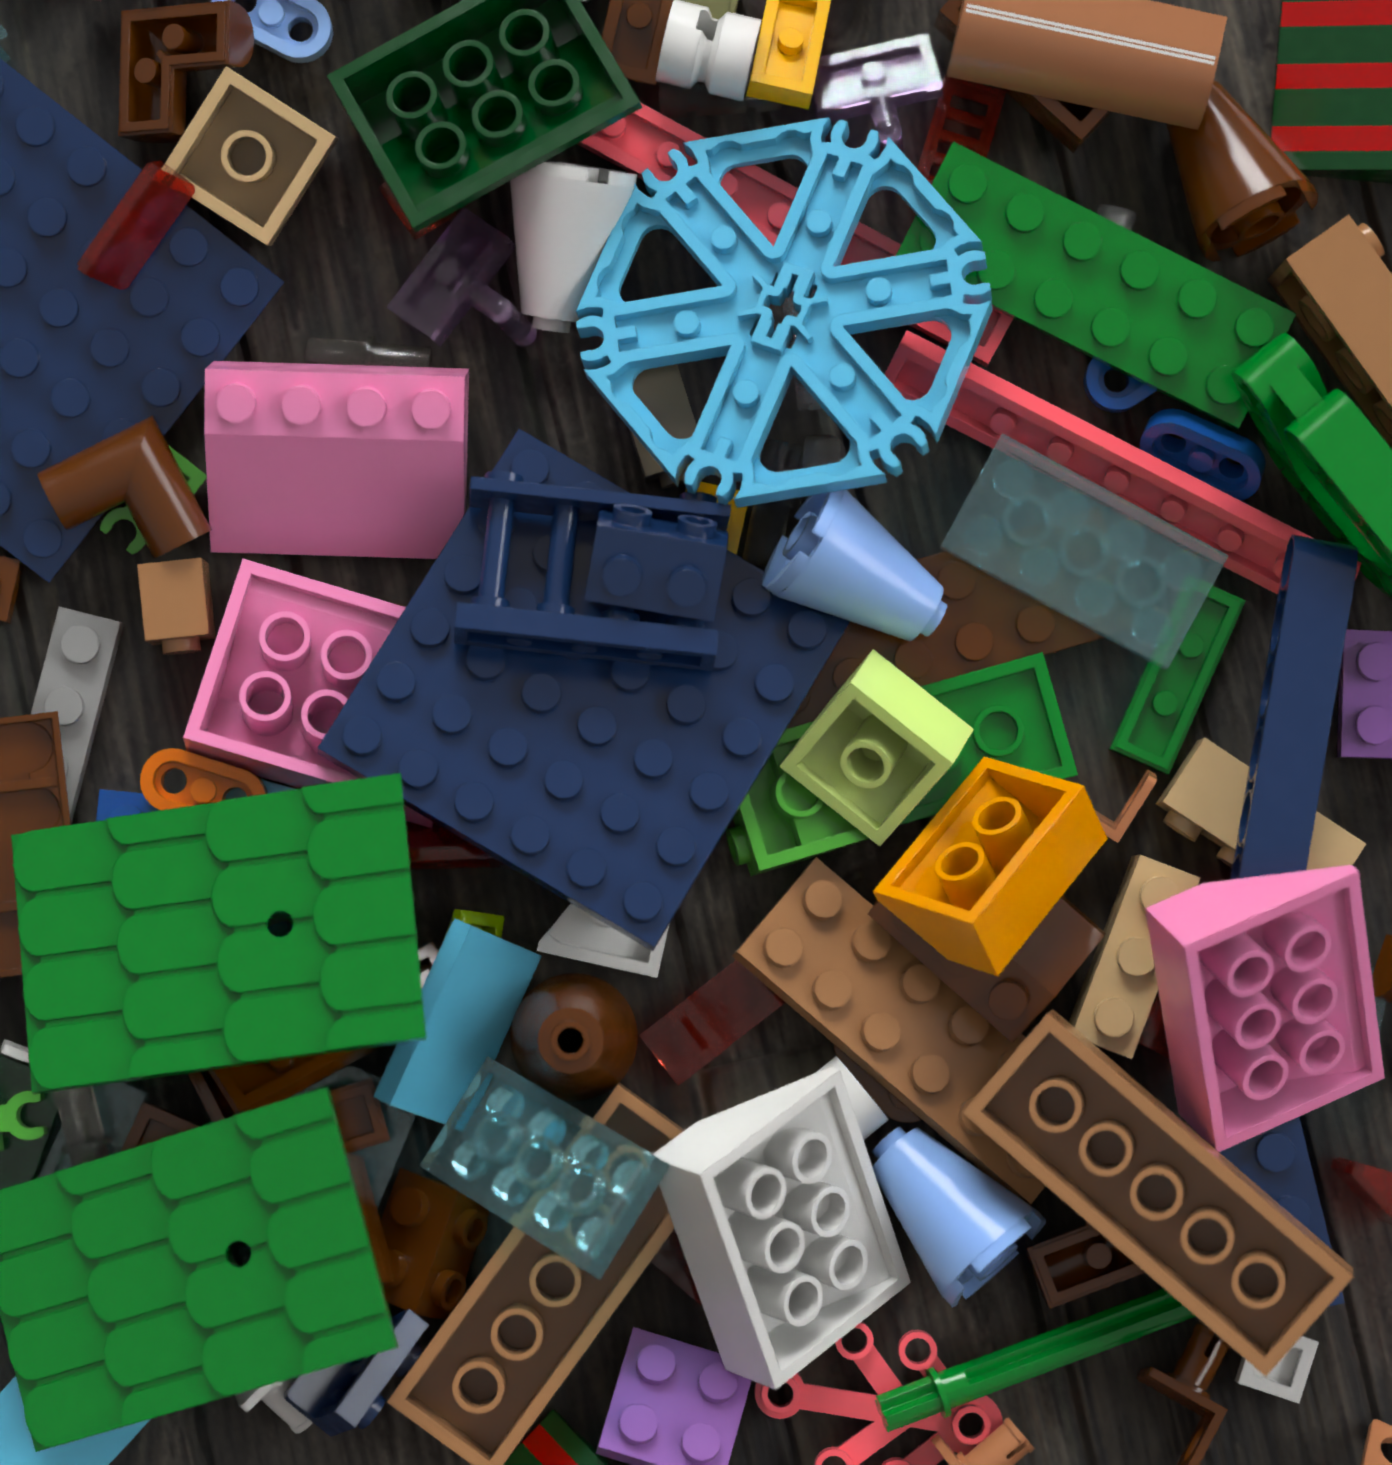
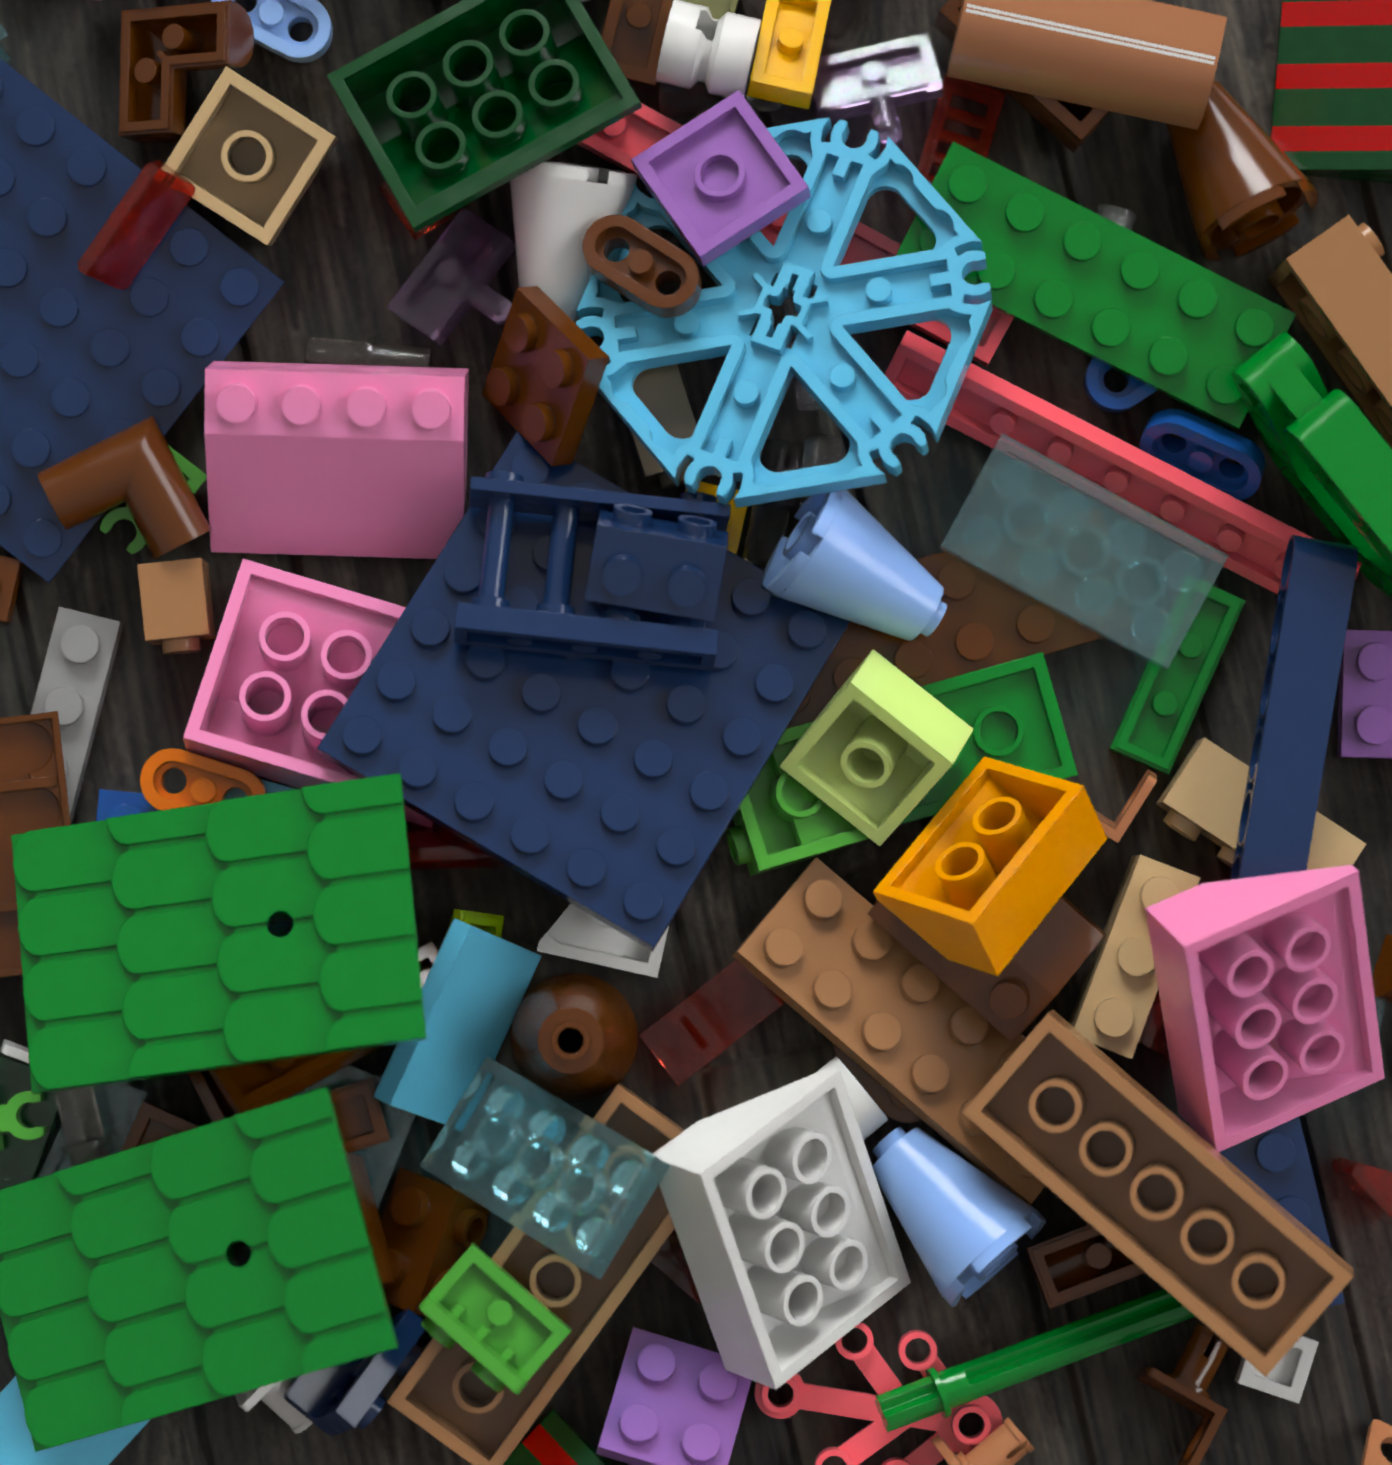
(492, 1320): none -> bright green bracket
(545, 375): none -> reddish brown plate
(645, 268): none -> reddish brown plate
(721, 178): none -> medium lavender plate

